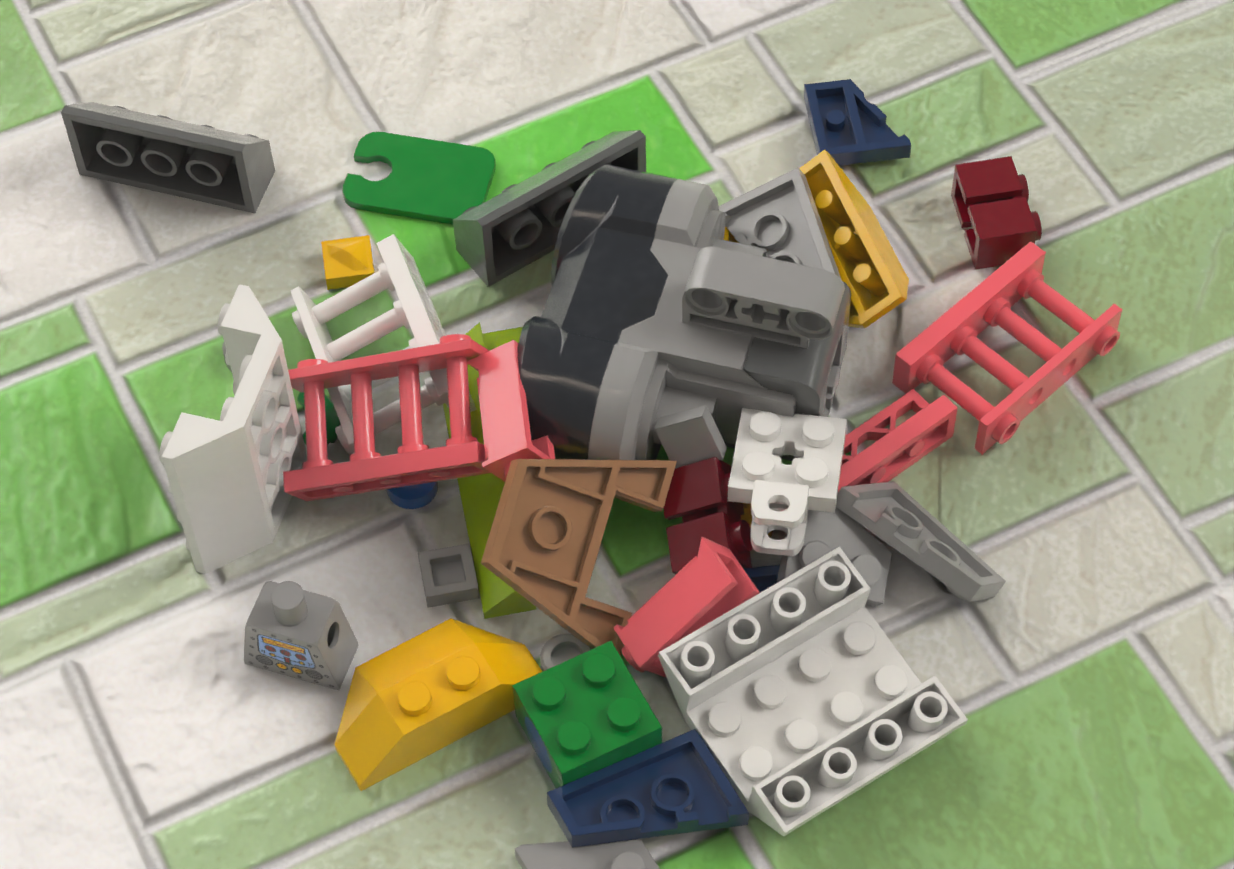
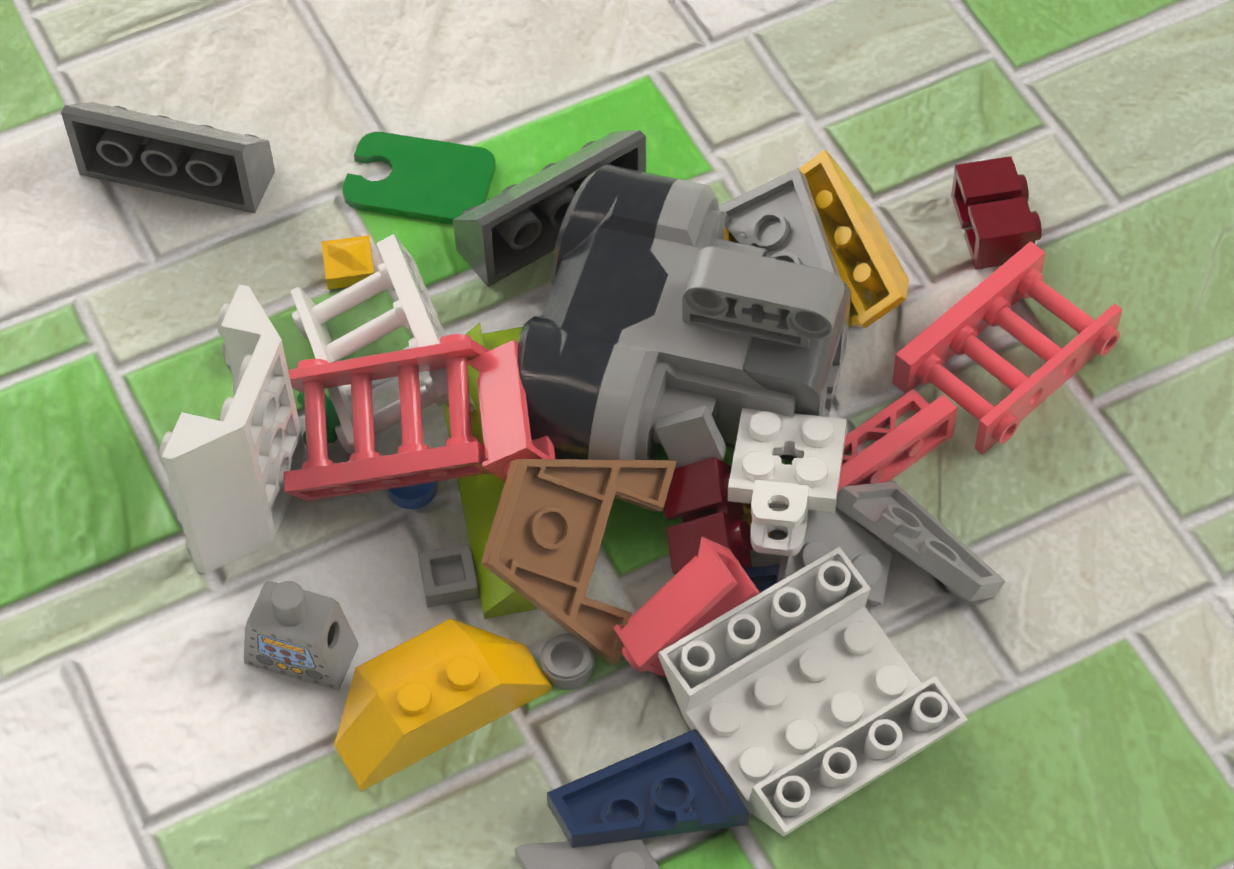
(585, 715): green brick -> none
(850, 125): dark blue wing -> none

